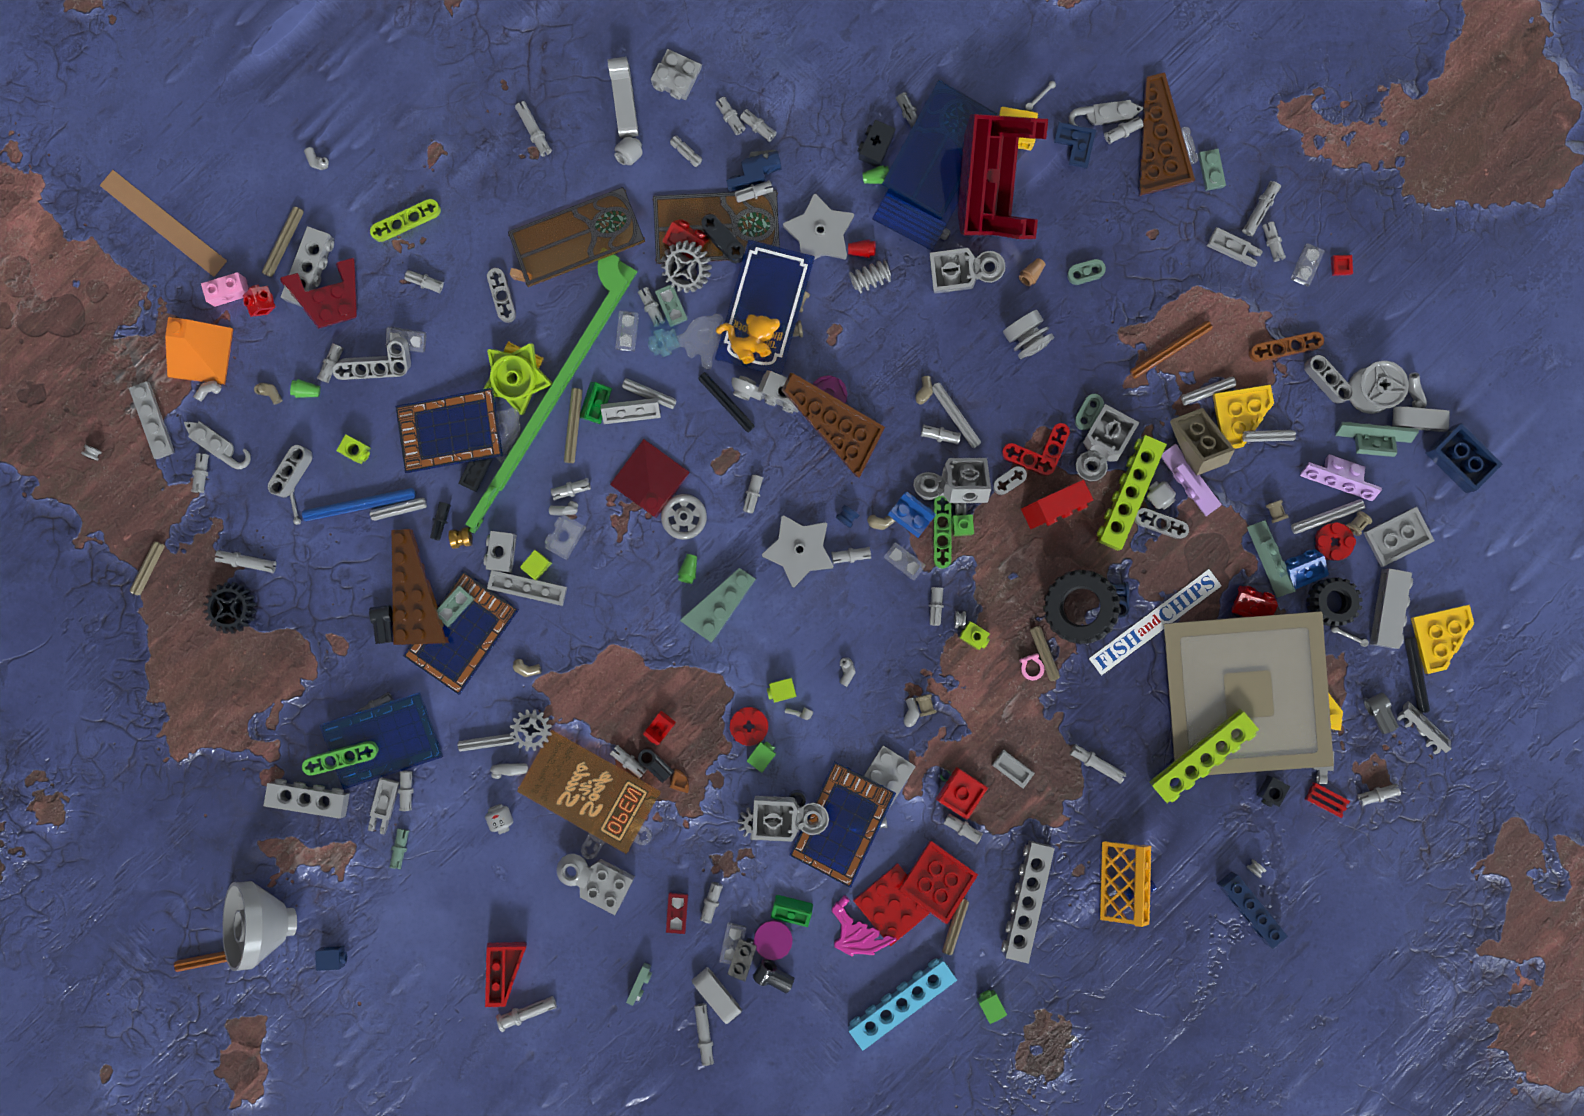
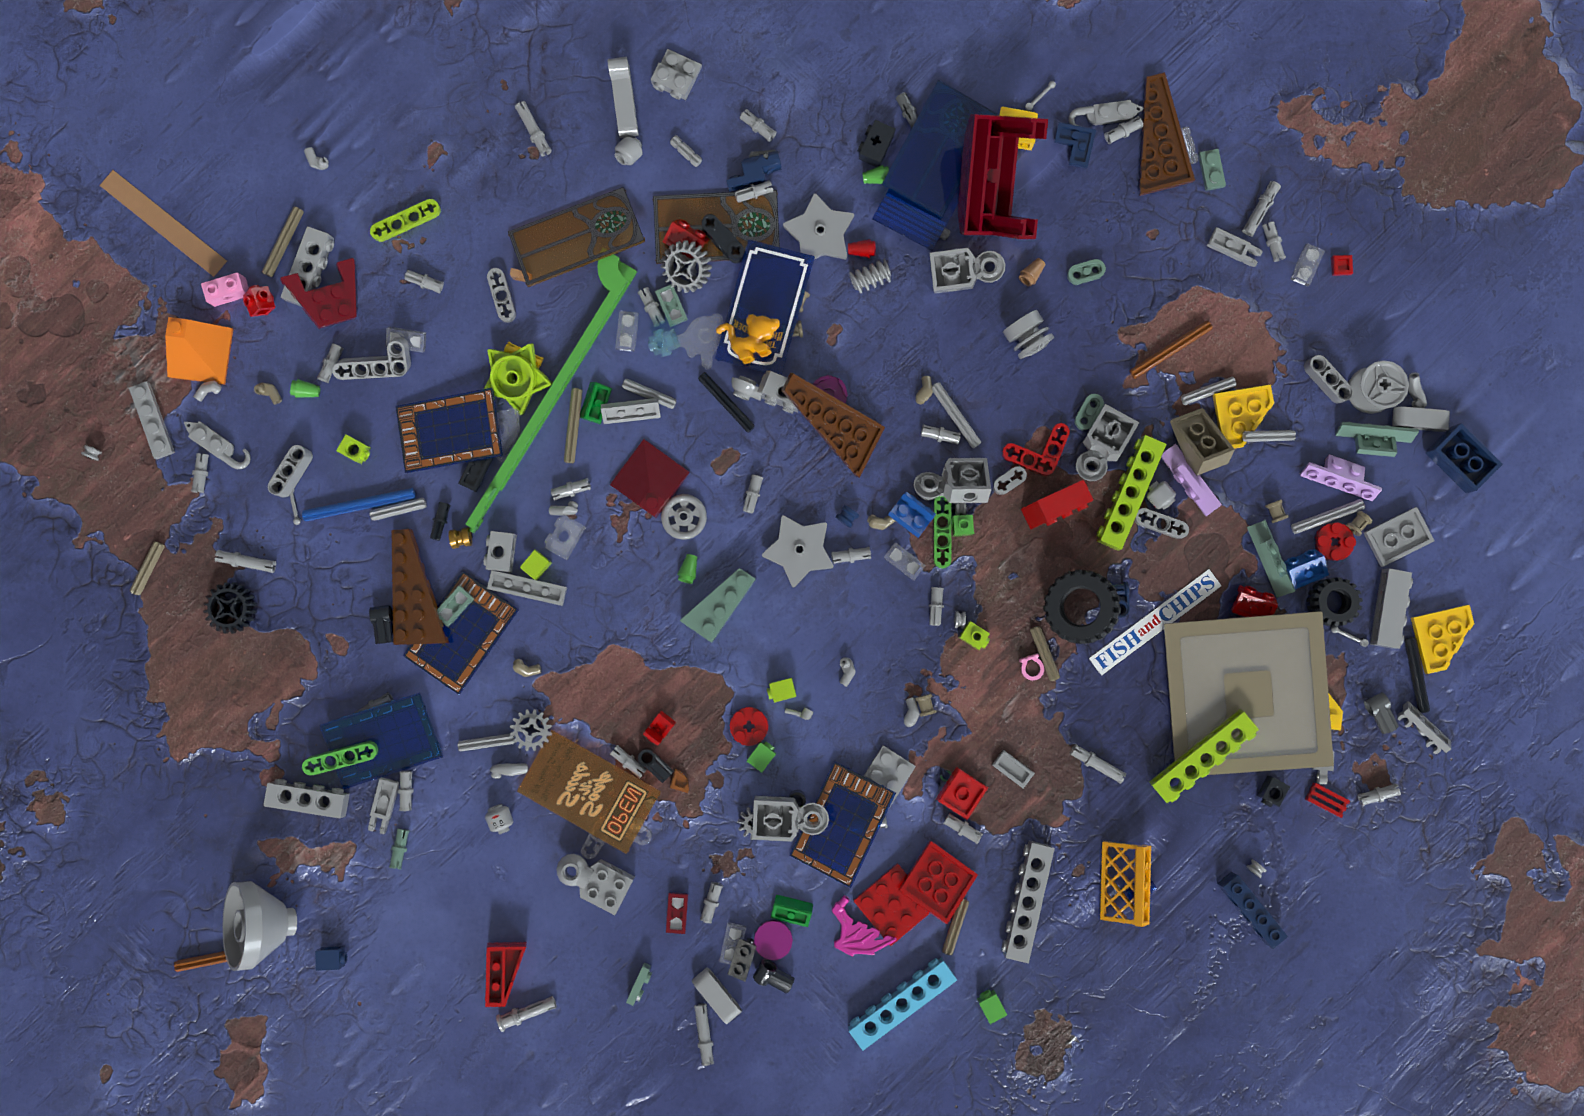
(730, 115): light grey pin -> none
(1285, 344): dark orange beam -> none

